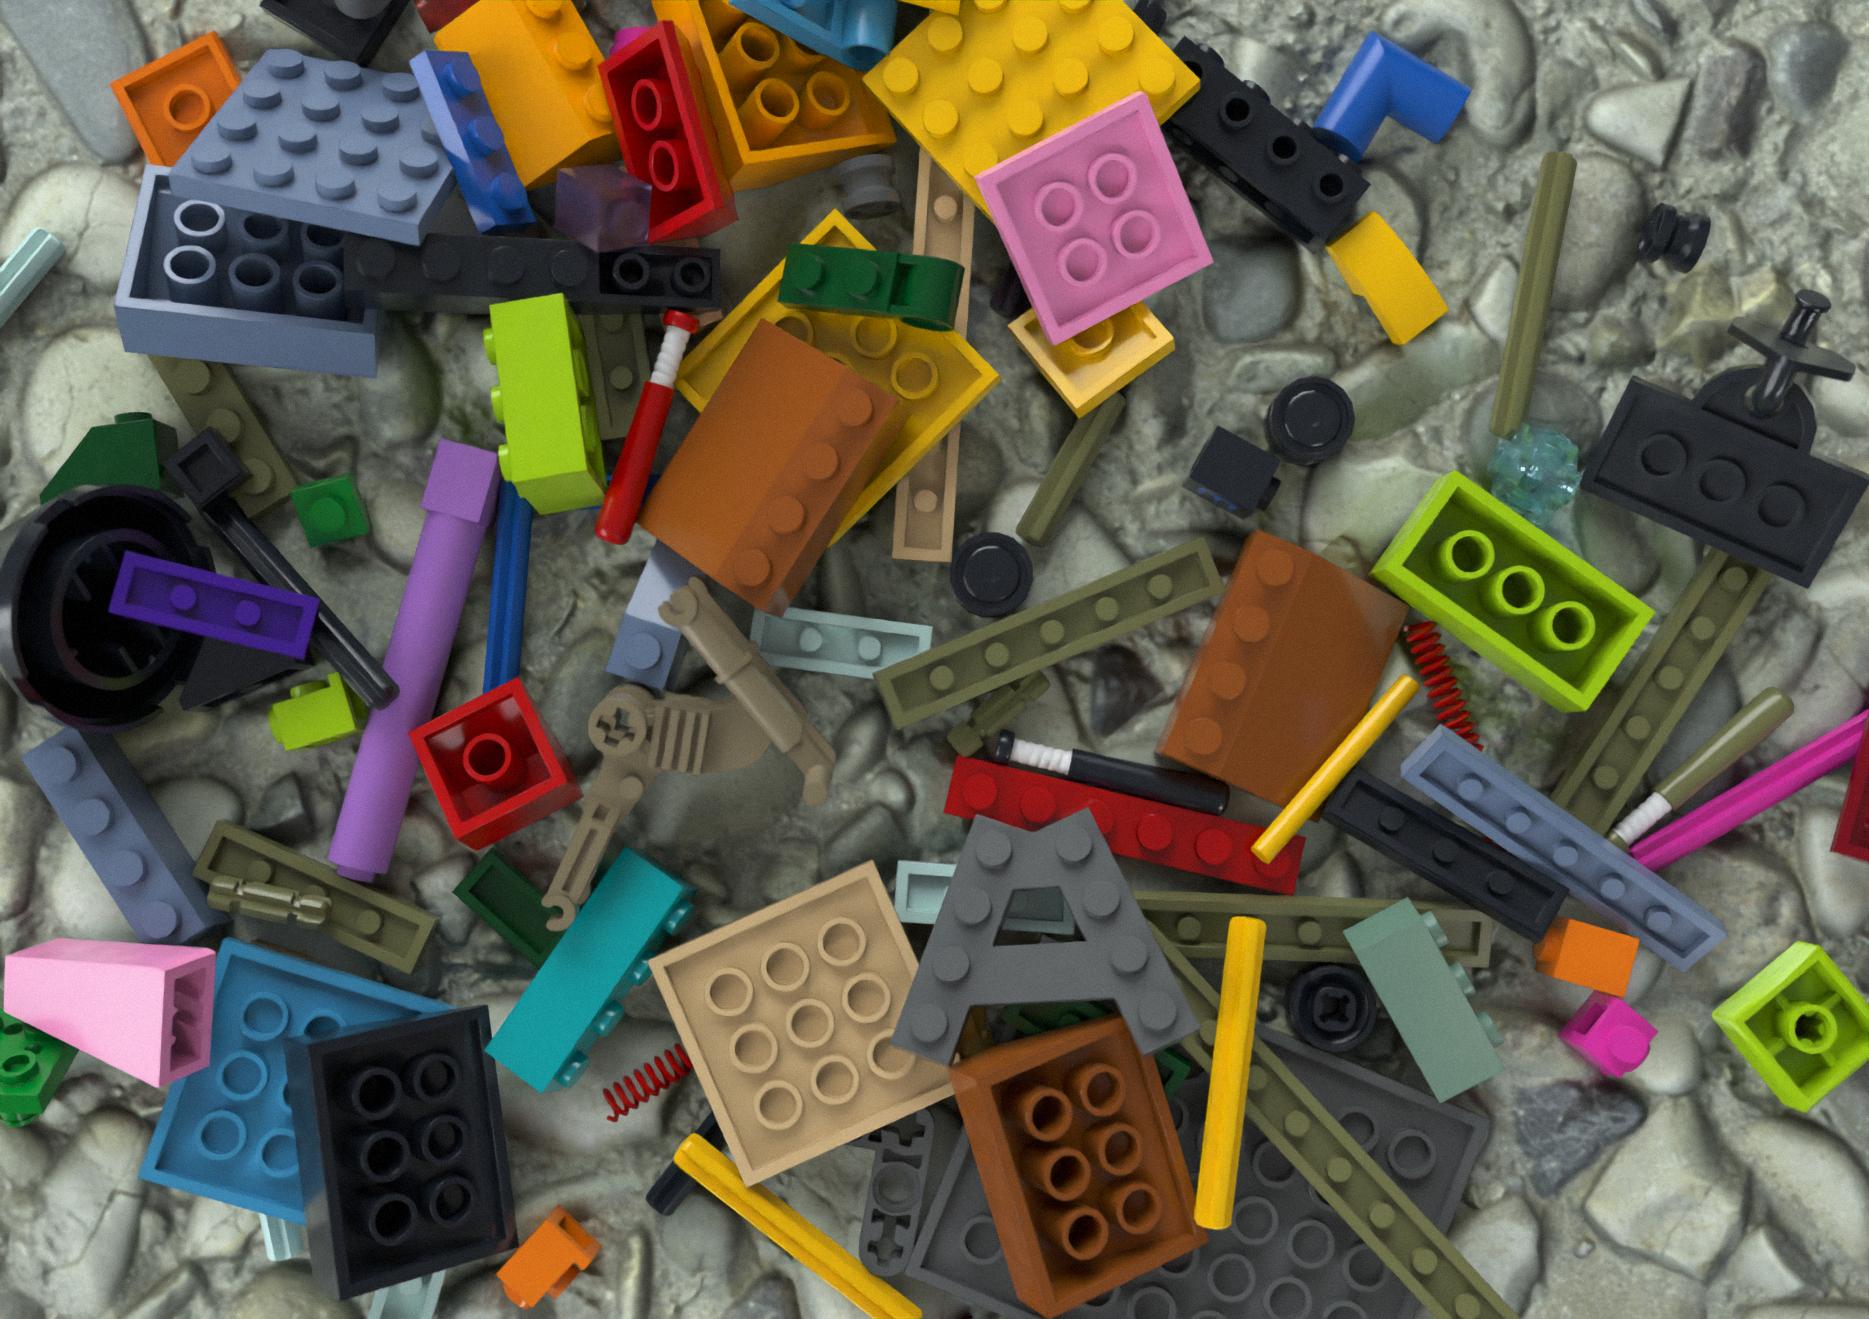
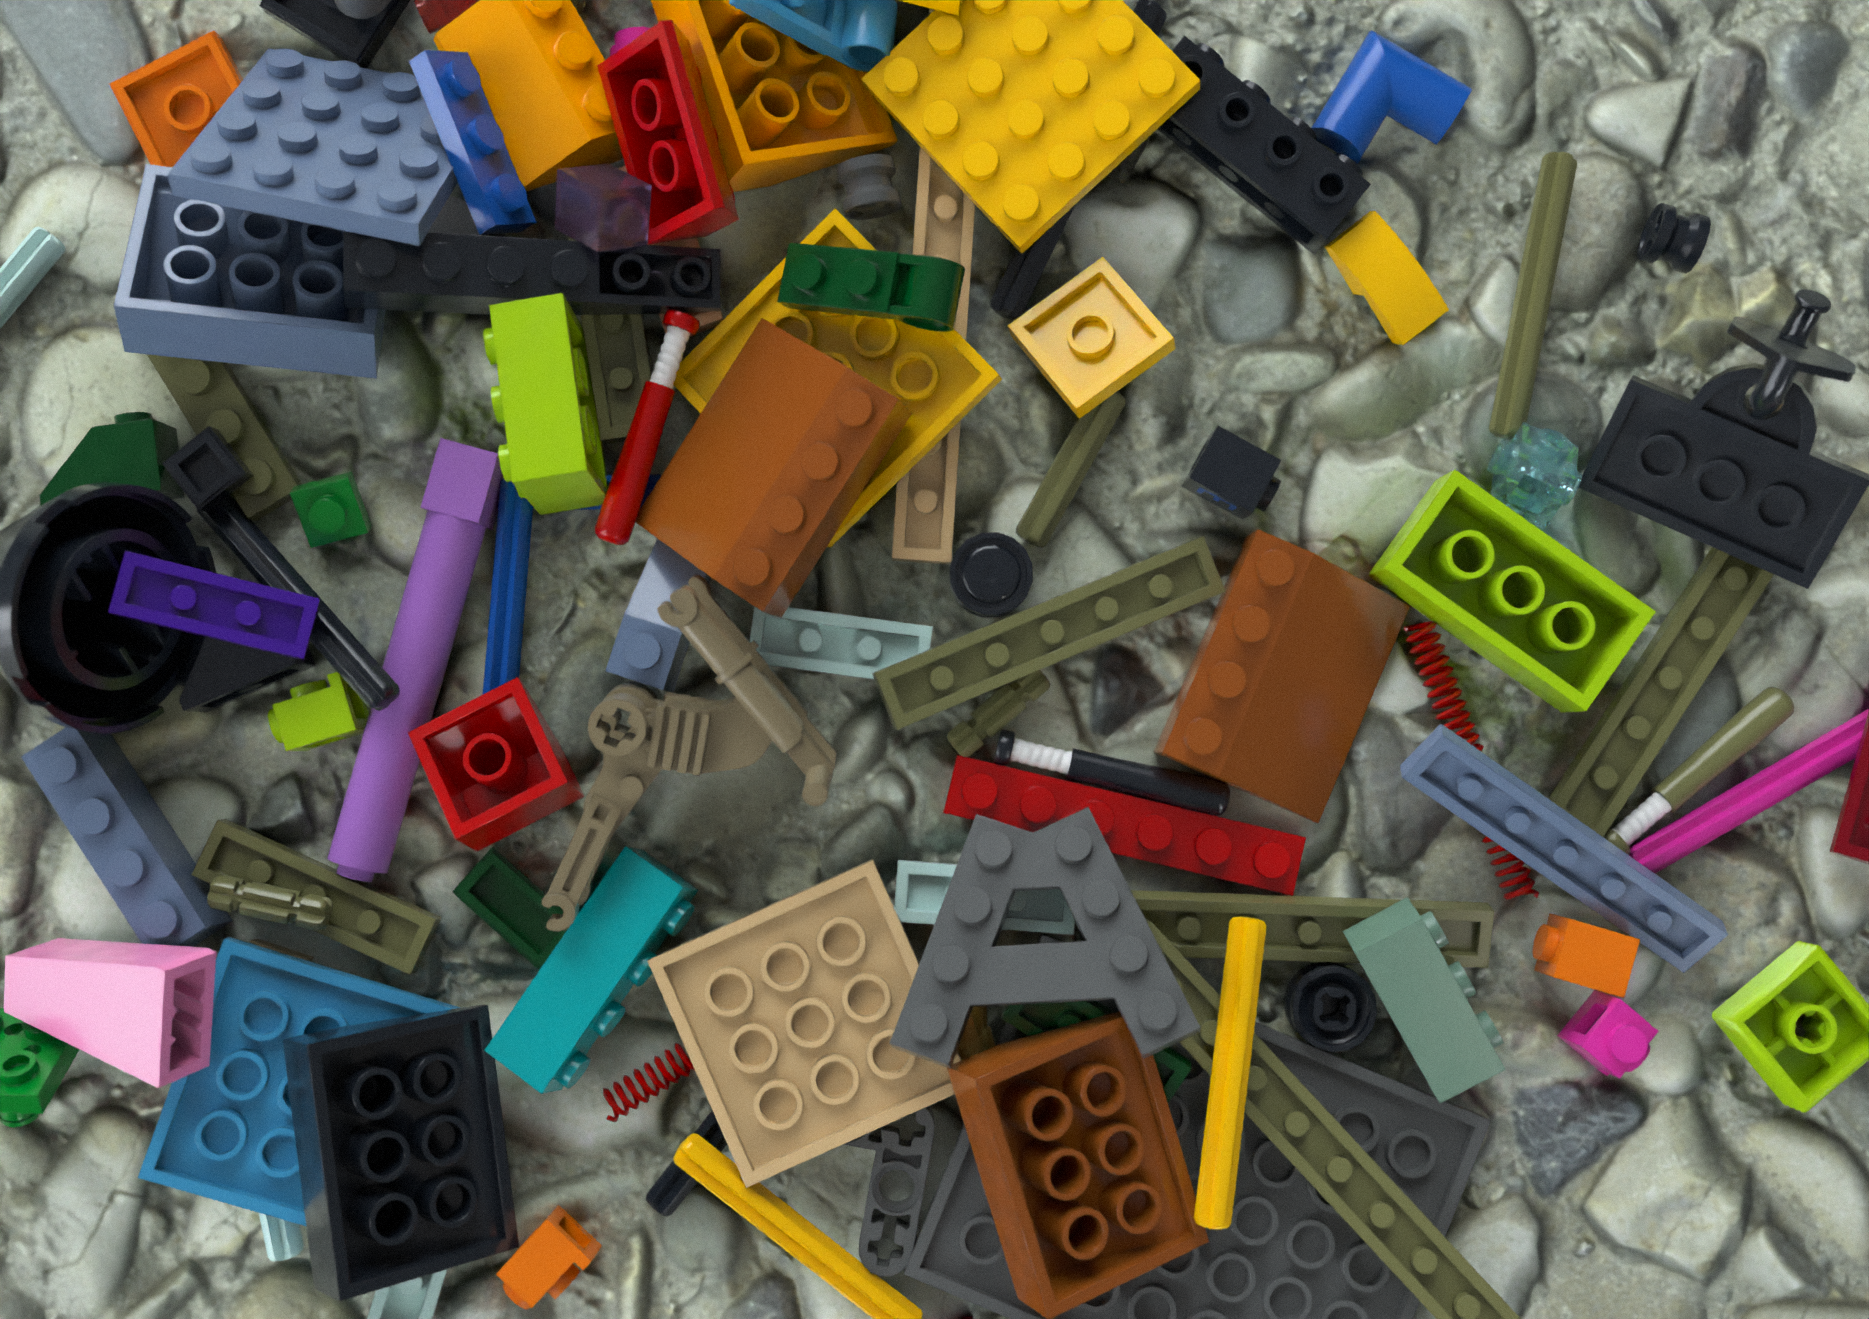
(1095, 218): bright pink plate -> none
(1309, 421): black wheel -> none
(1335, 768): yellow bar -> none
(1446, 854): black tile -> none

